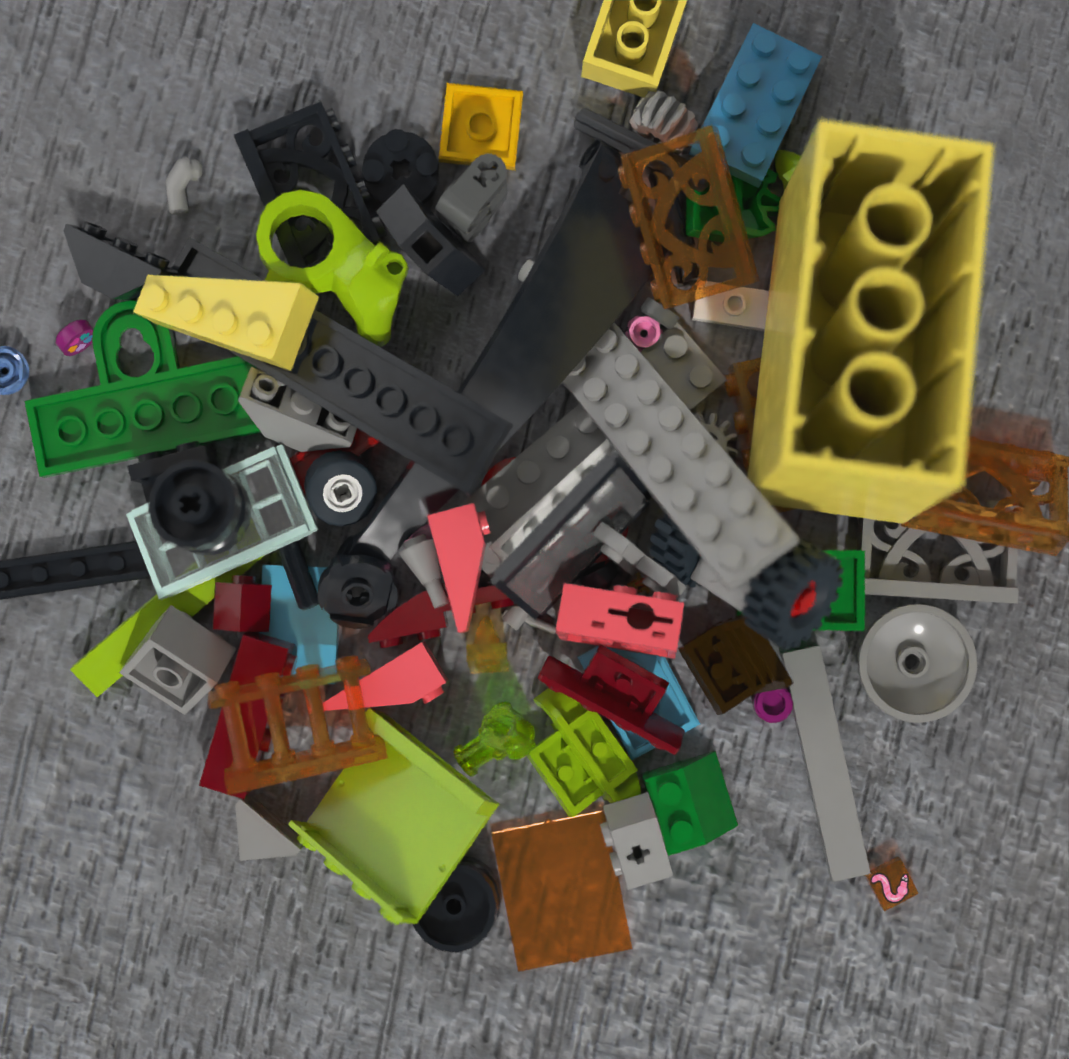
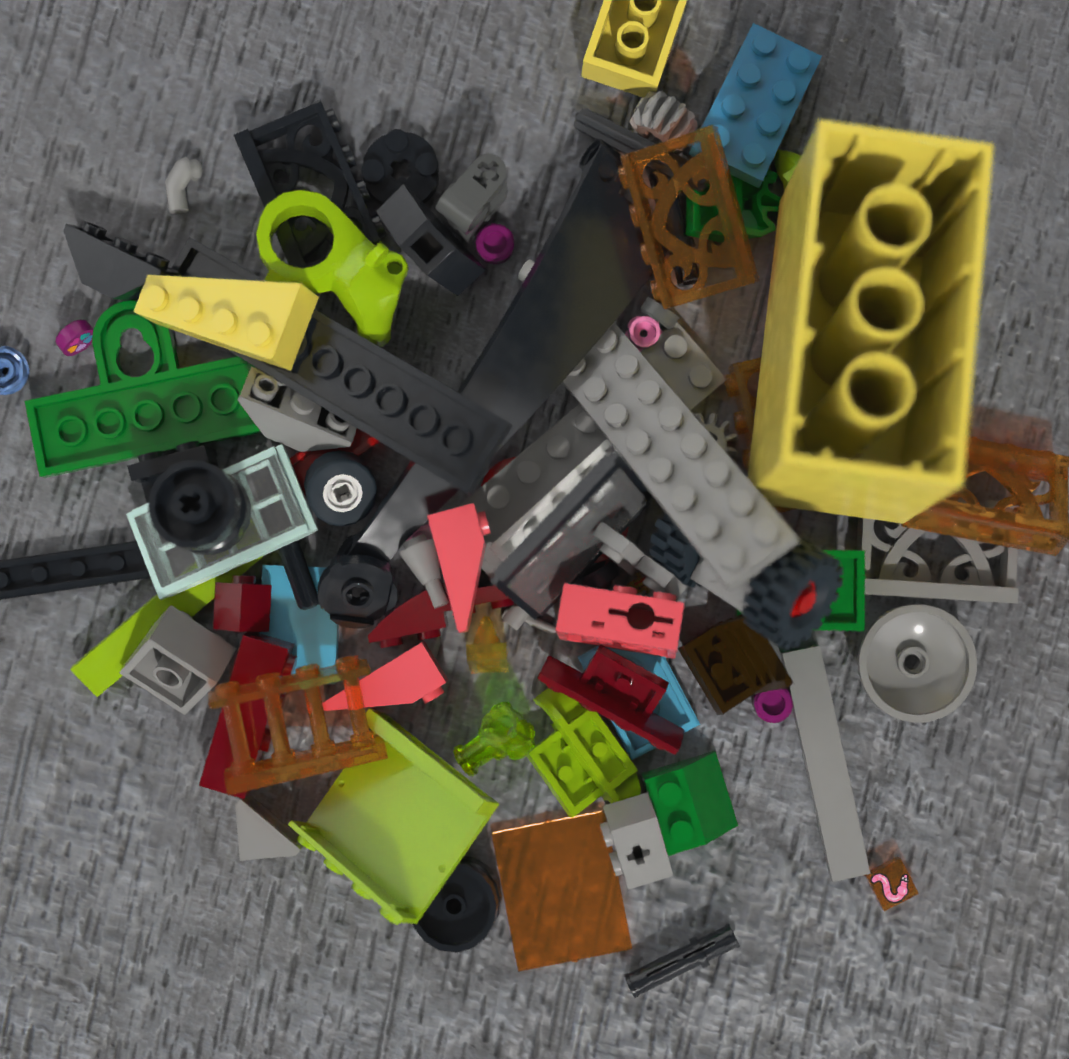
(480, 123): yellow tile -> none
(495, 243): none -> magenta tile
(642, 981): none -> black pin
(735, 308): white plate -> none

